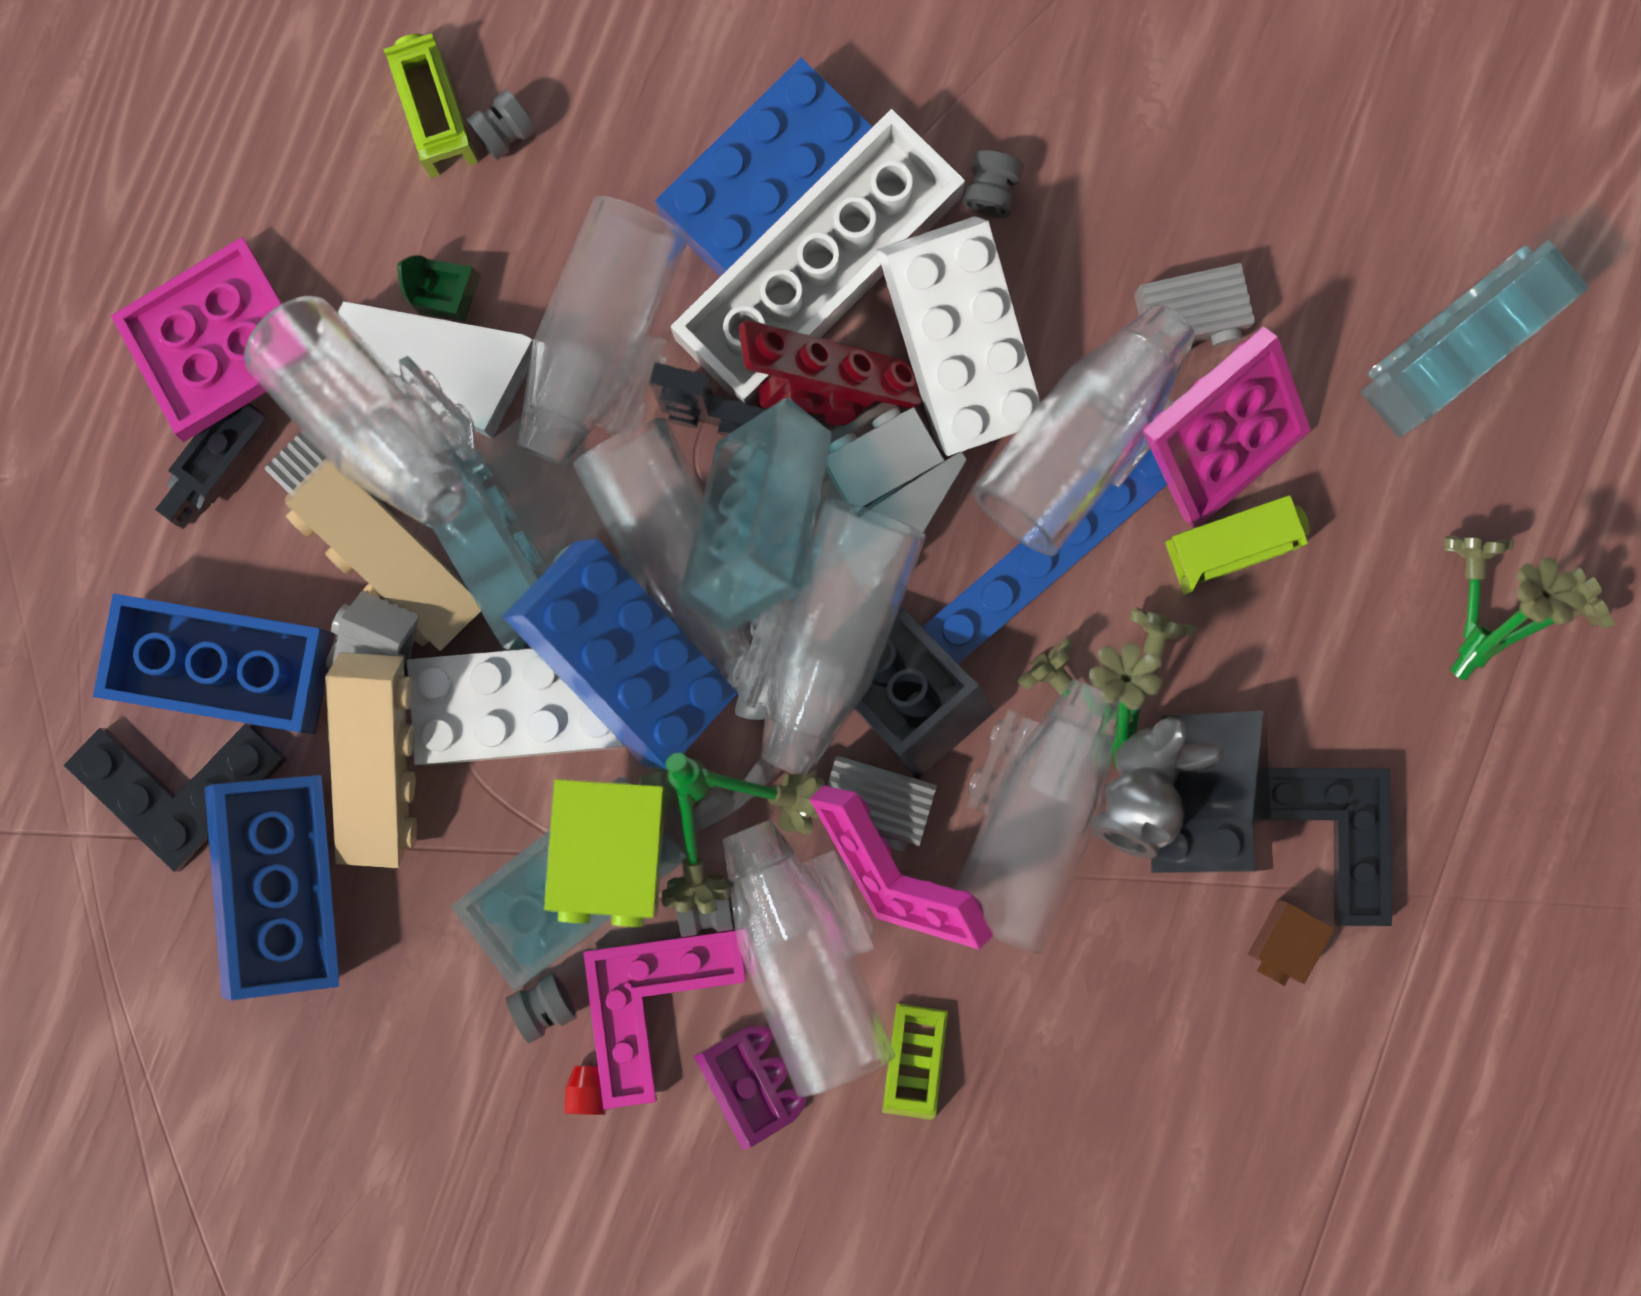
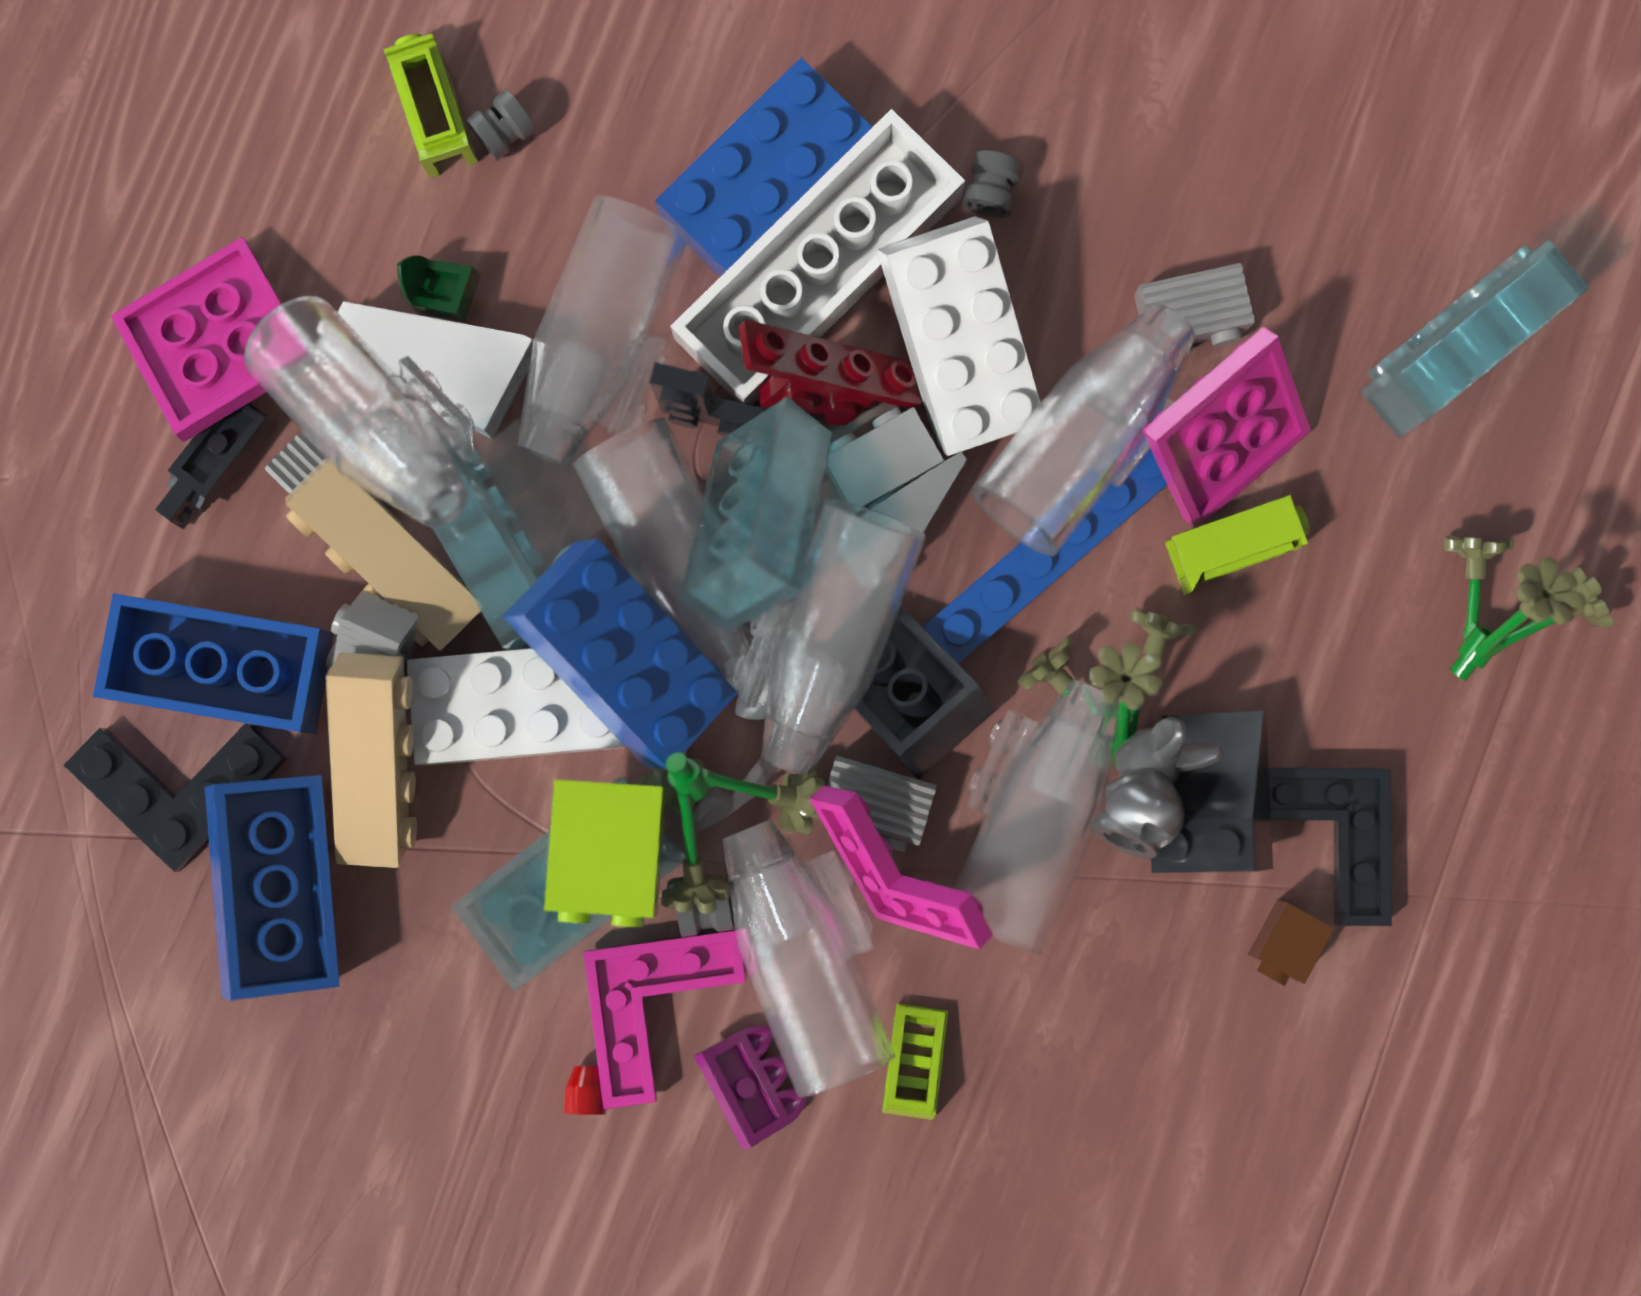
(541, 1007): dark grey wheel -> none

